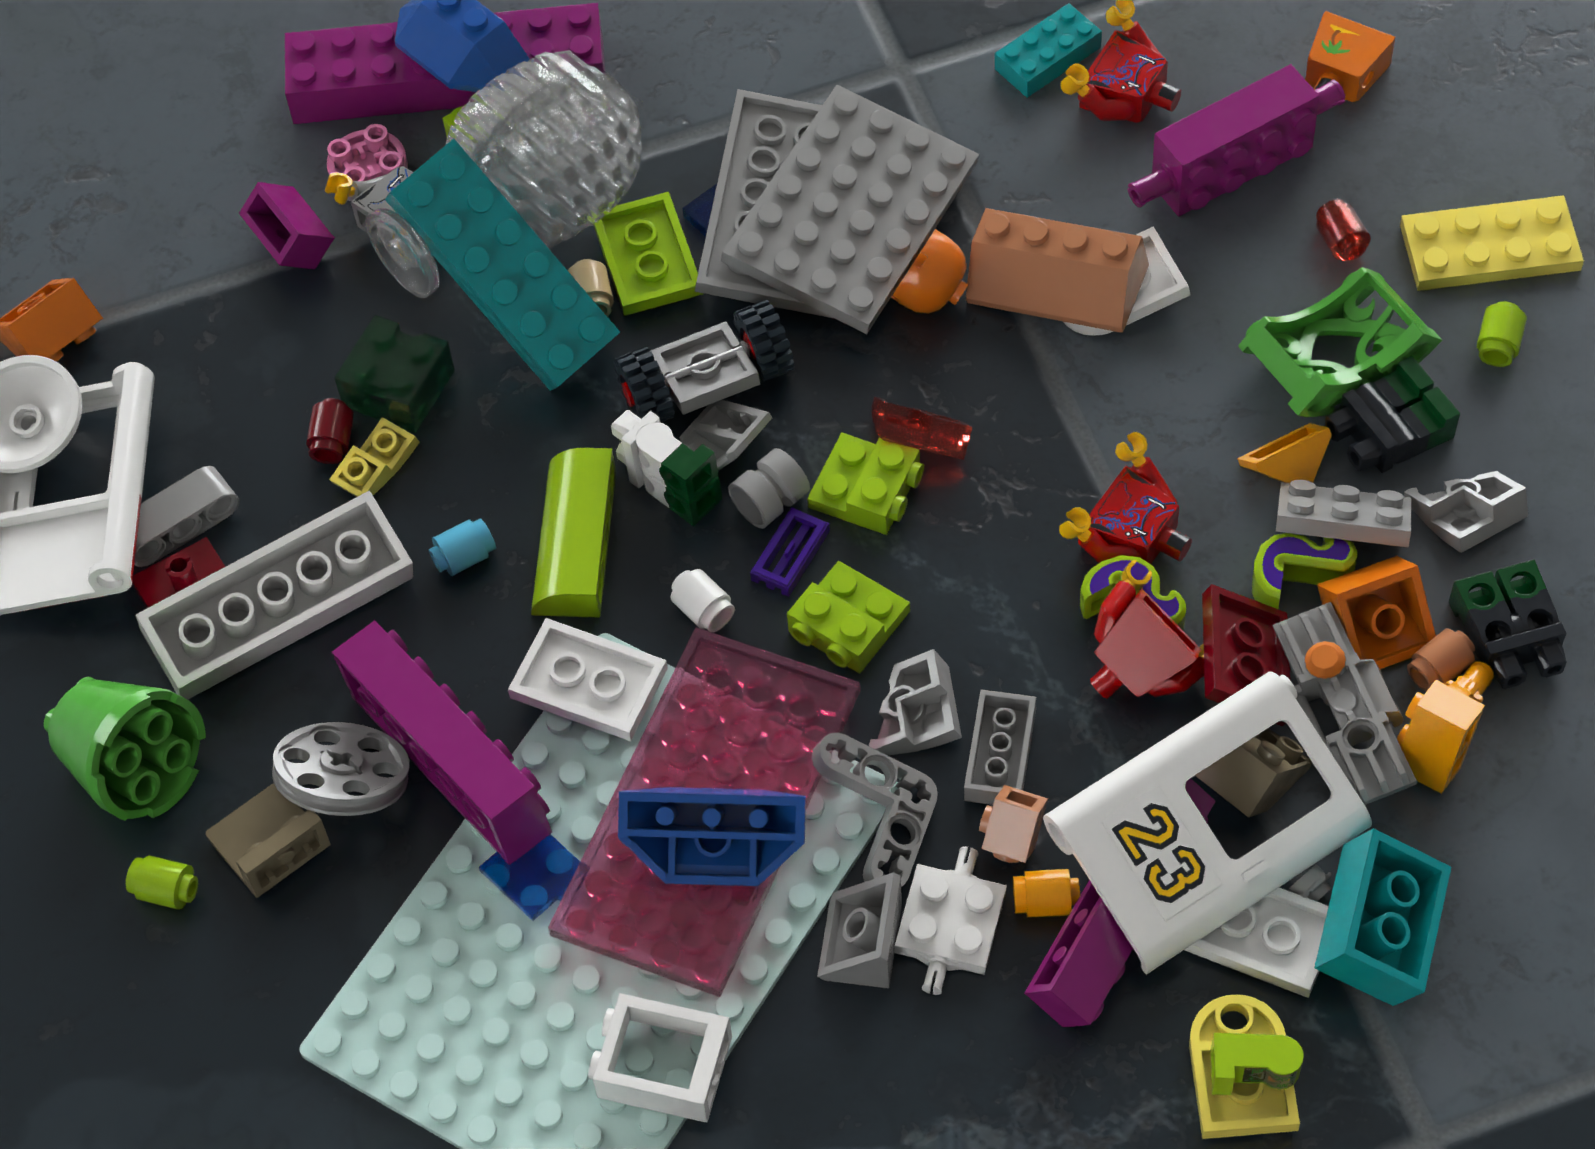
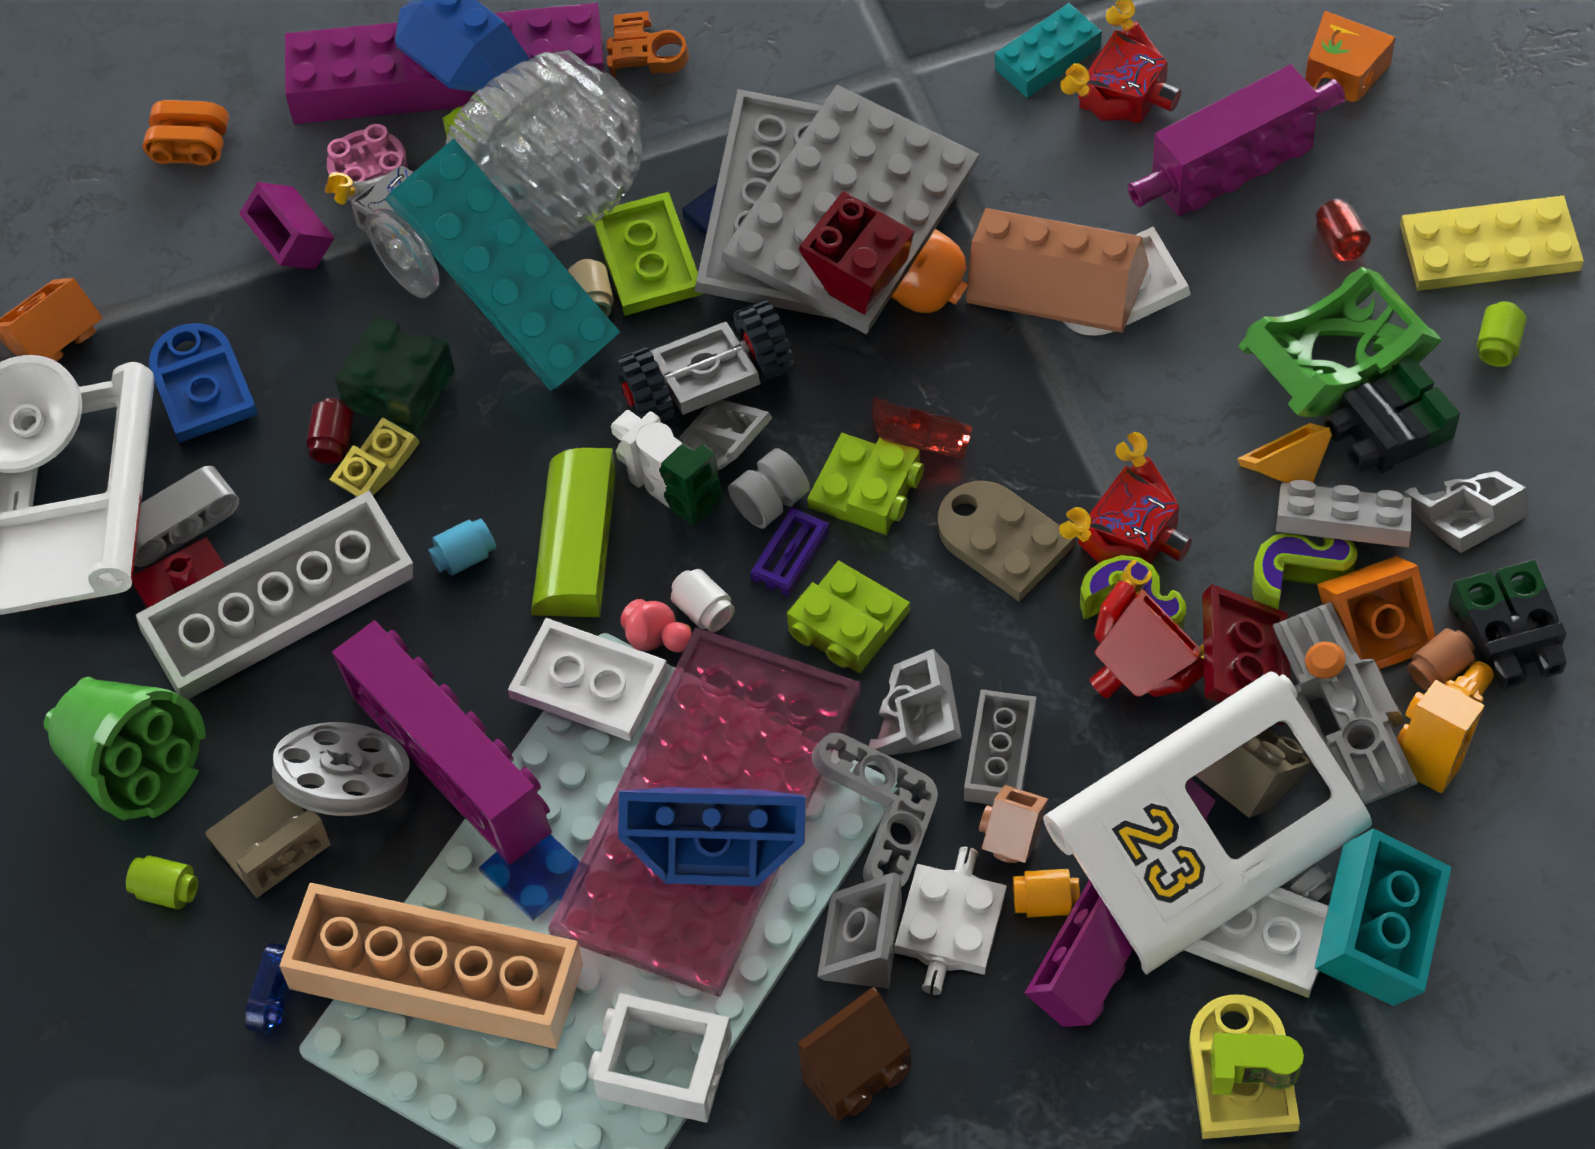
(185, 132): none -> orange brick
(202, 385): none -> blue plate
(265, 1001): none -> clear blue plate
(432, 965): none -> light nougat brick
(638, 48): none -> orange piece
(652, 625): none -> coral animal
(854, 1056): none -> reddish brown slope
(856, 251): none -> dark red slope
(1003, 537): none -> dark tan plate

